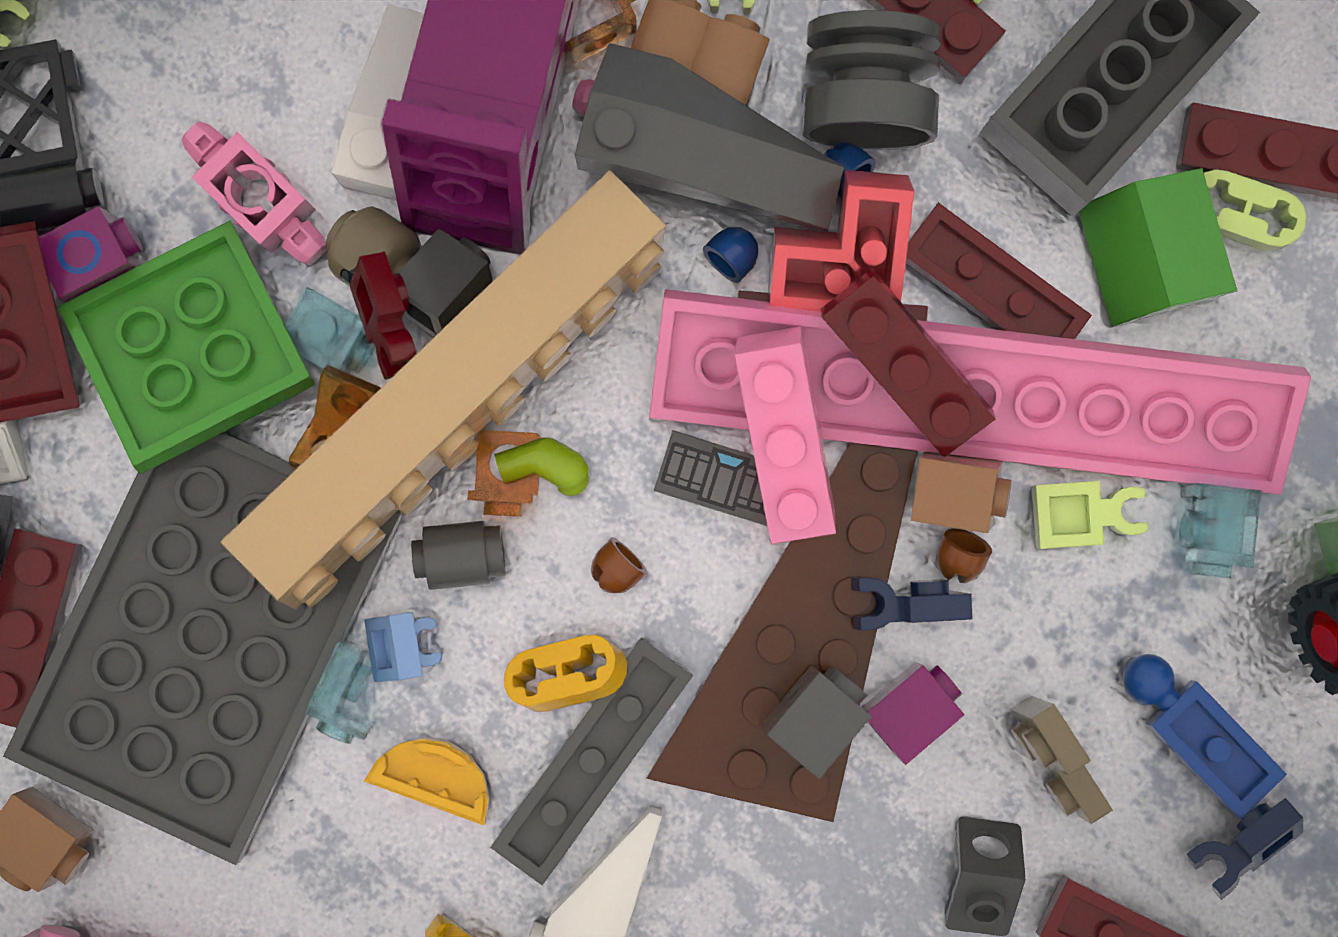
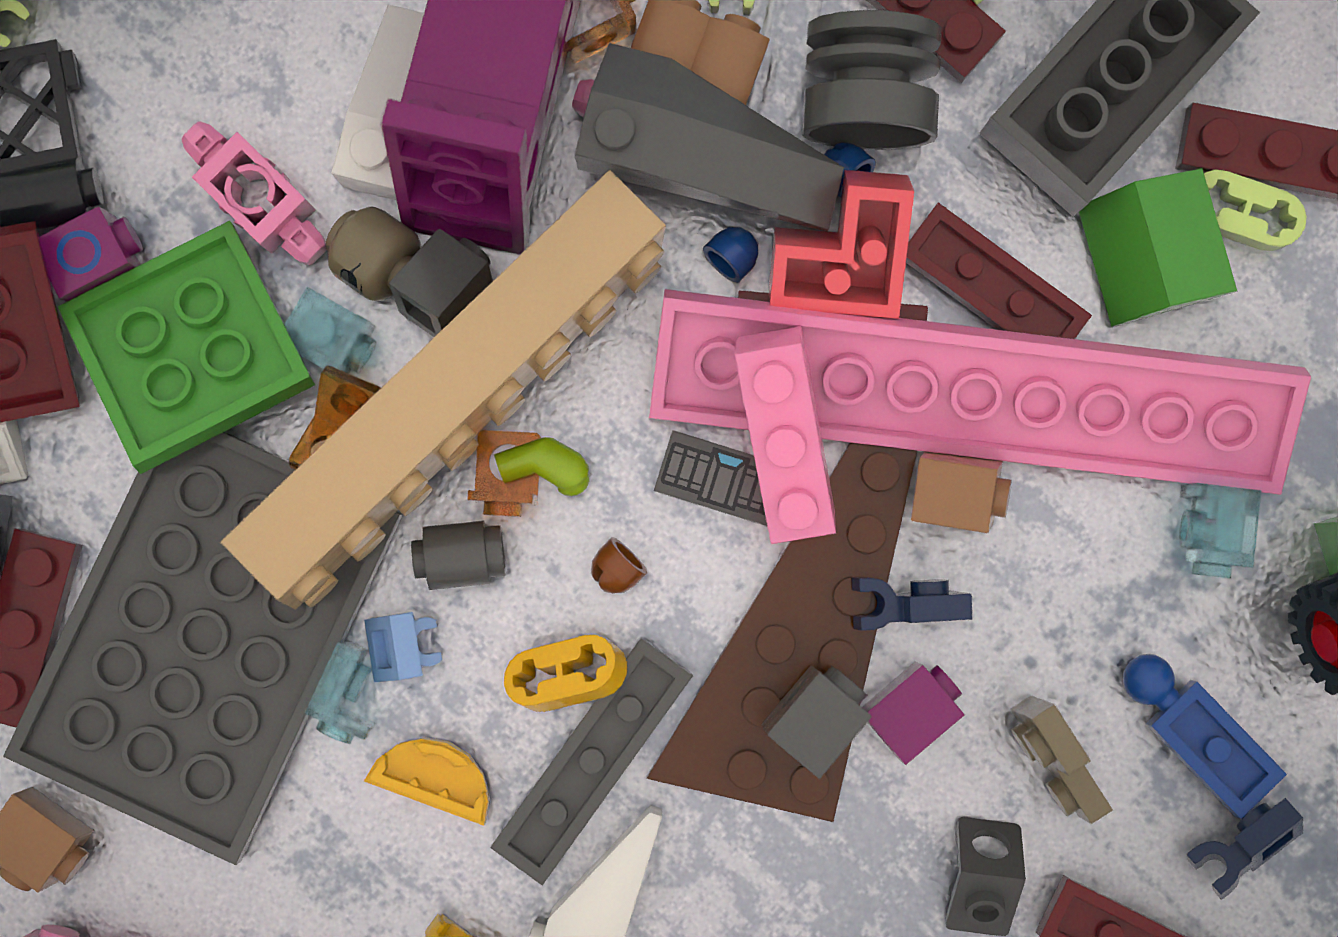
(381, 305): dark red plate -> none
(907, 363): dark red plate -> none
(962, 554): dark orange hinge -> none
(1076, 514): yellowish green plate -> none

